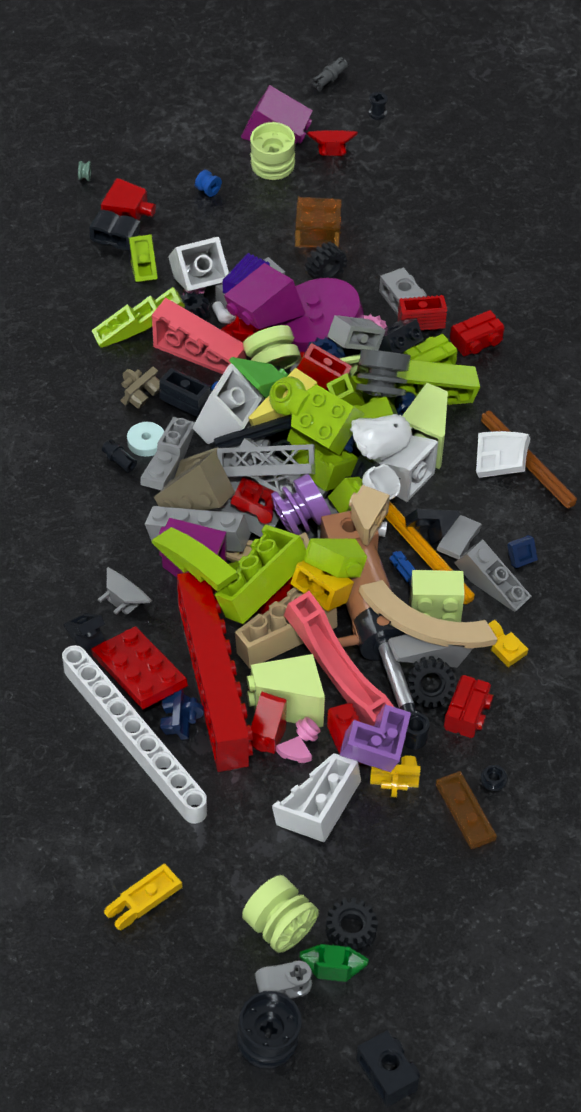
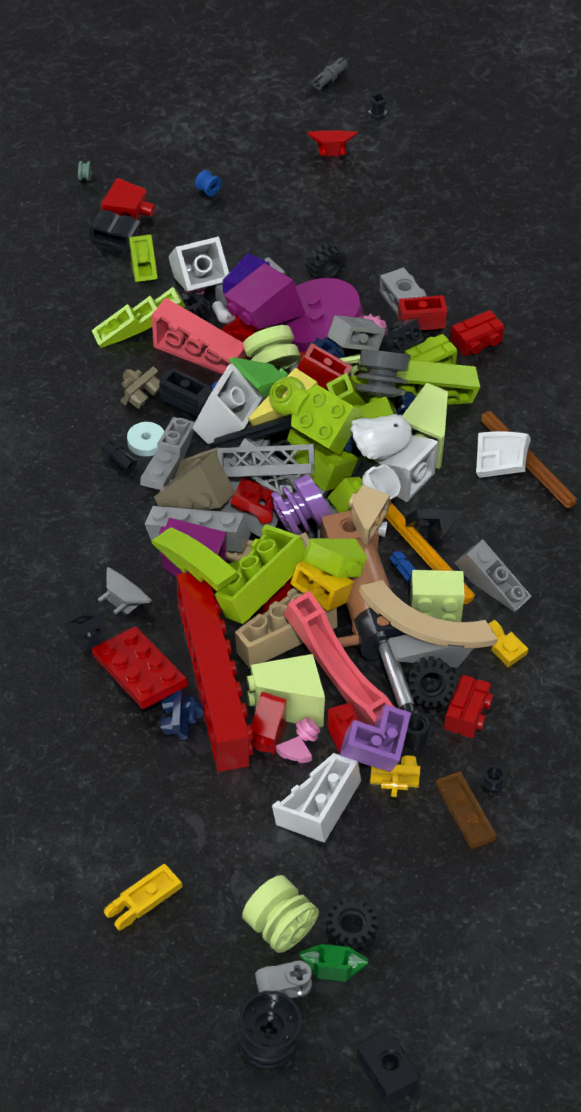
(107, 703): white beam -> none
(272, 150): yellowish green wheel -> none
(280, 109): magenta slope -> none
(317, 221): clear orange brick -> none
(458, 537): light grey slope -> none
(522, 551): dark blue tile -> none

